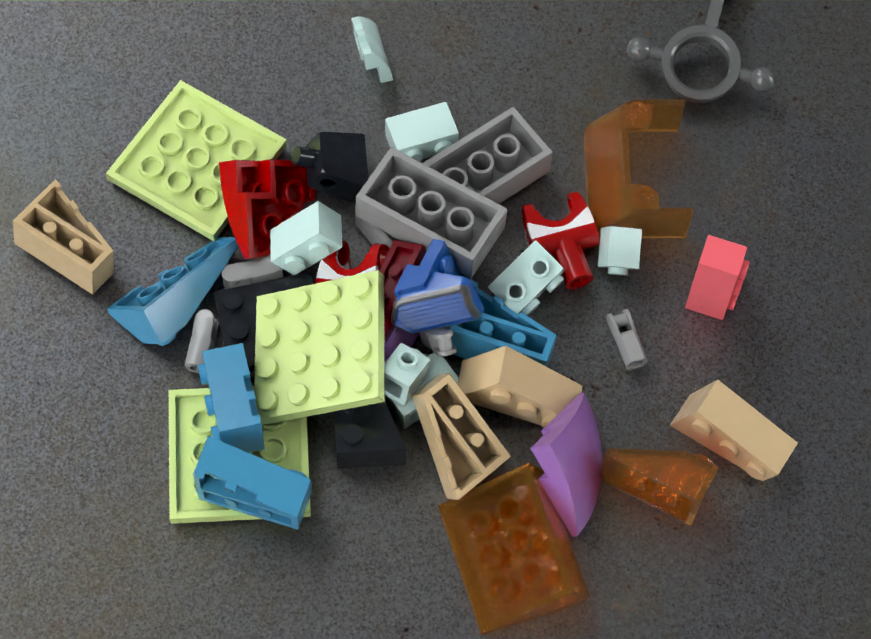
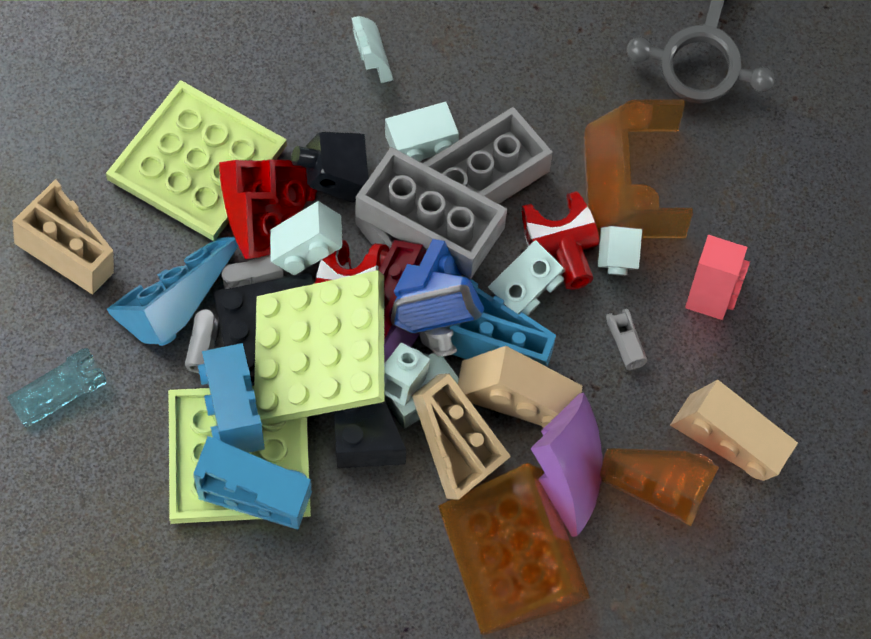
(56, 388): none -> clear light blue plate

